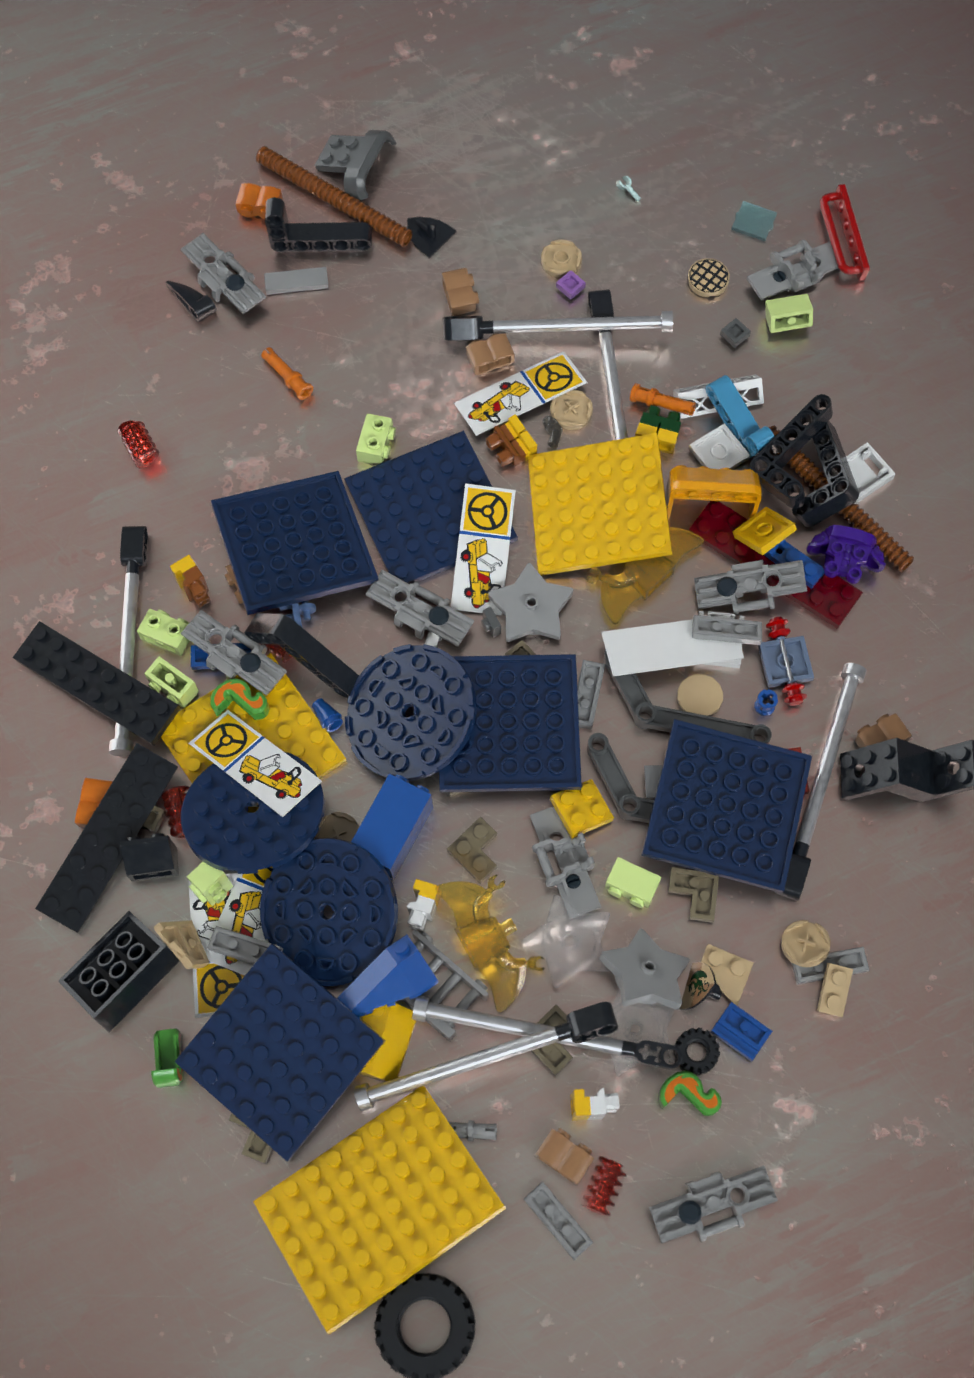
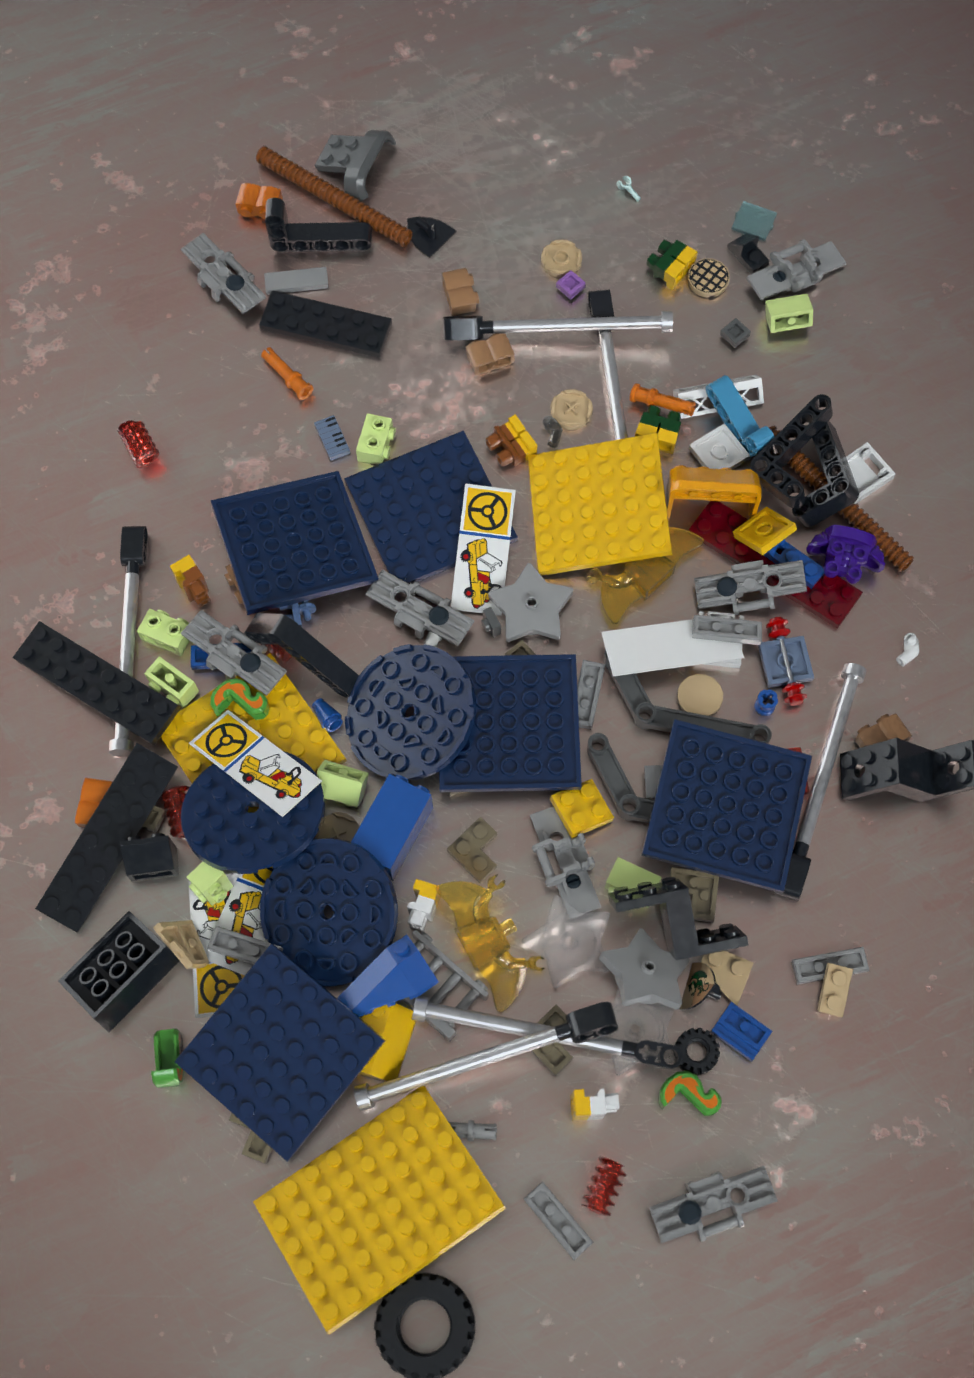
(194, 302): black piece -> none
(325, 324): none -> black plate
(332, 438): none -> sand blue tile
(342, 783): none -> yellowish green brick
(520, 393): sticker -> none
(565, 1156): medium nougat brick -> none
(673, 264): none -> hips
(677, 918): none -> black bracket
(748, 253): none -> black slope
(805, 943): tan tile -> none
(851, 232): red piece -> none
(911, 649): none -> white arm

